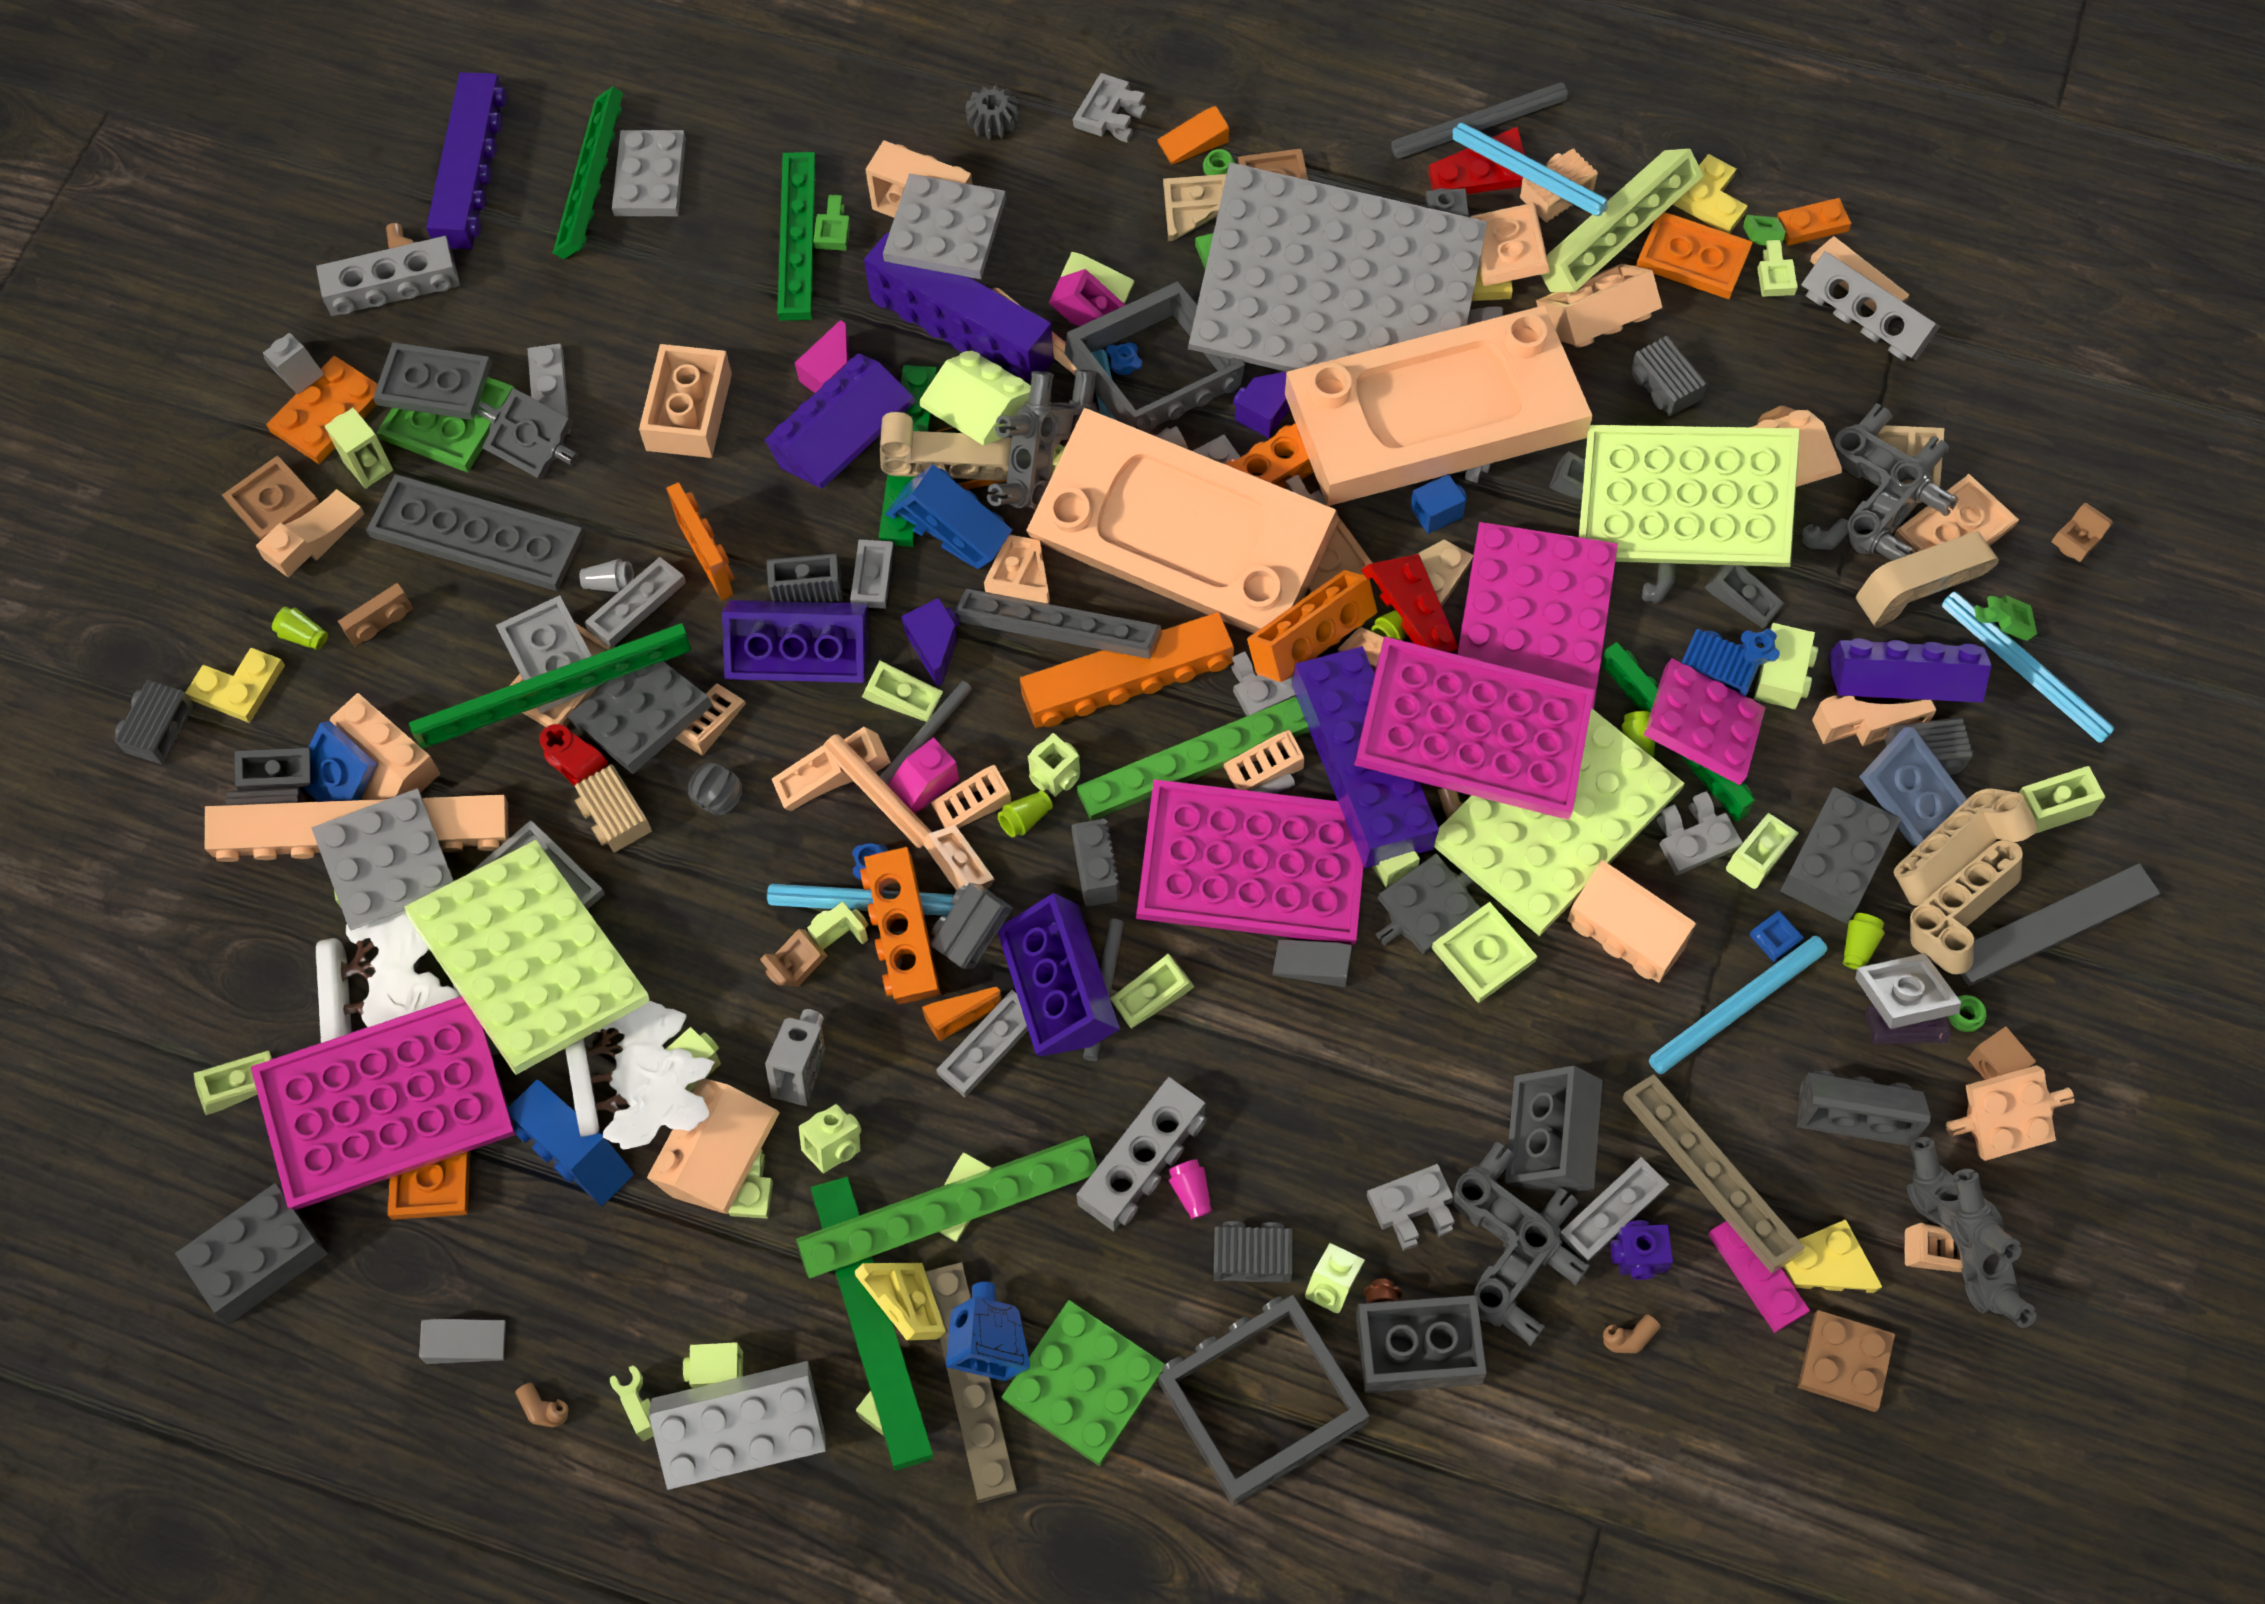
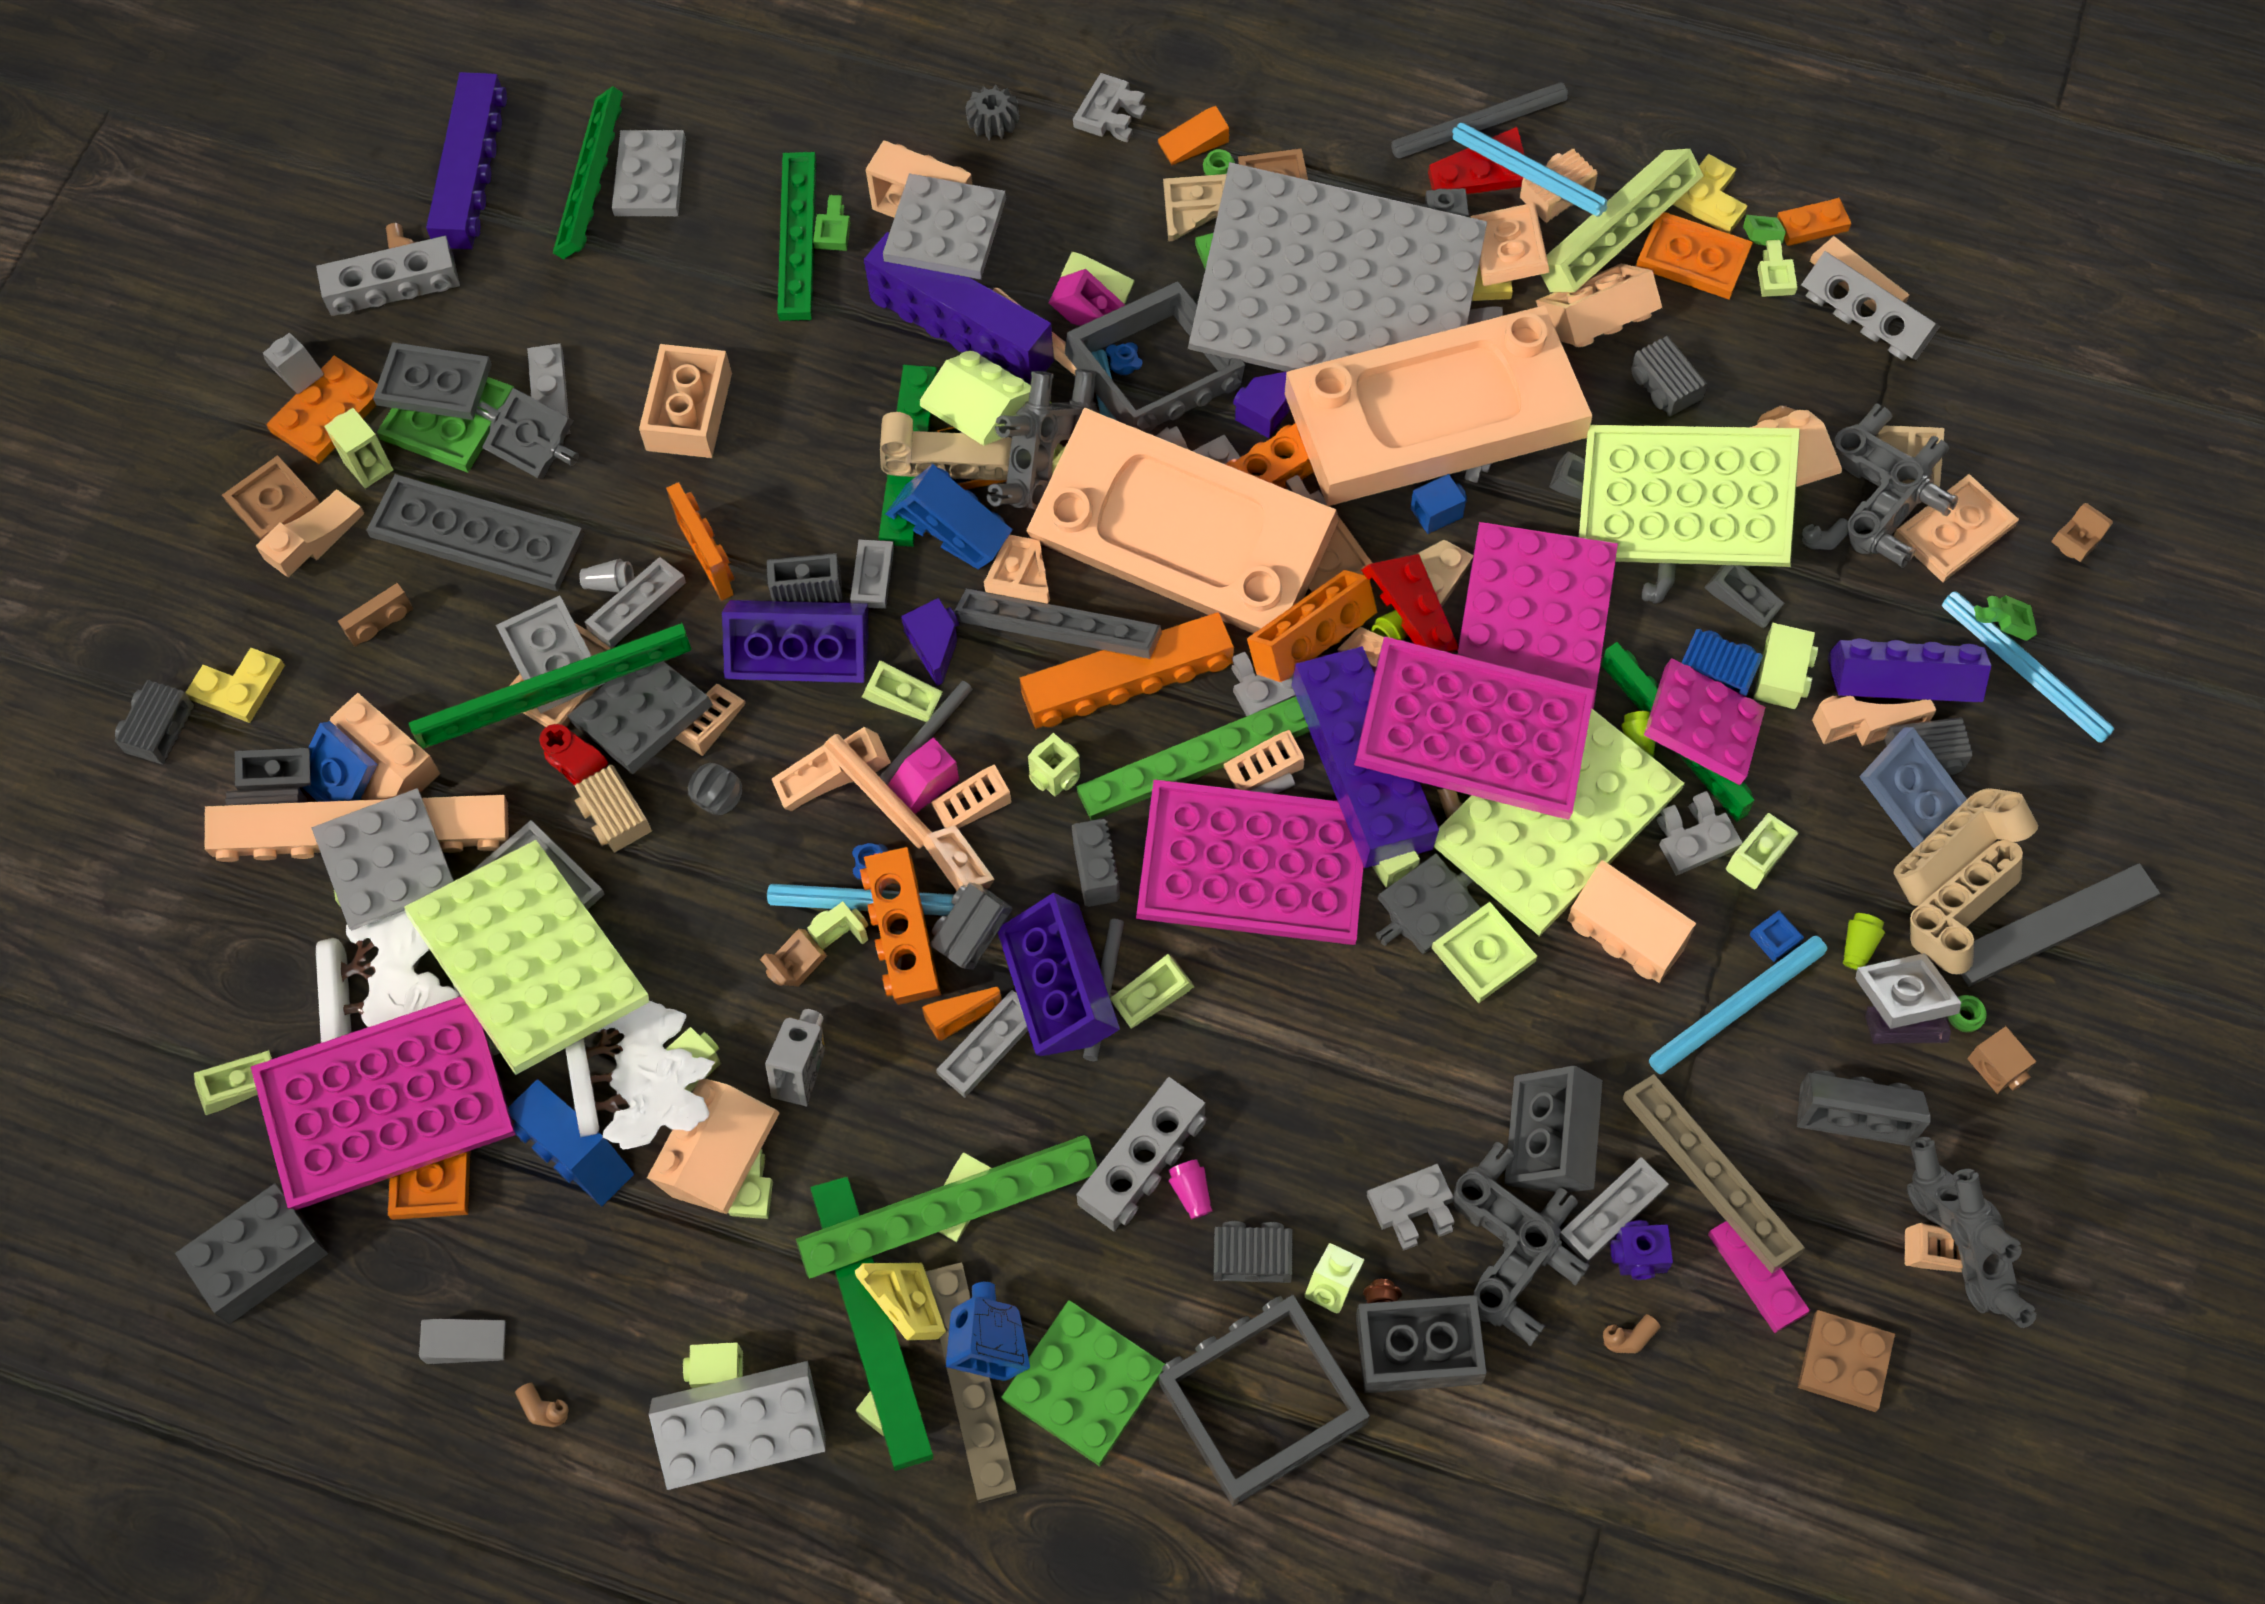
(298, 628): lime cone -> none
(634, 1406): yellowish green plate -> none
(824, 358): dark pink slope -> none
(830, 1138): yellowish green brick -> none
(838, 421): dark purple slope -> none
(1024, 813): lime cone -> none
(1313, 961): dark grey slope -> none
(1760, 655): blue plate -> none
(1832, 1261): light yellow wing -> none
(1840, 855): dark grey brick -> none
(1924, 574): tan beam -> none
(2010, 1112): light nougat plate -> none
(2063, 798): yellowish green brick -> none

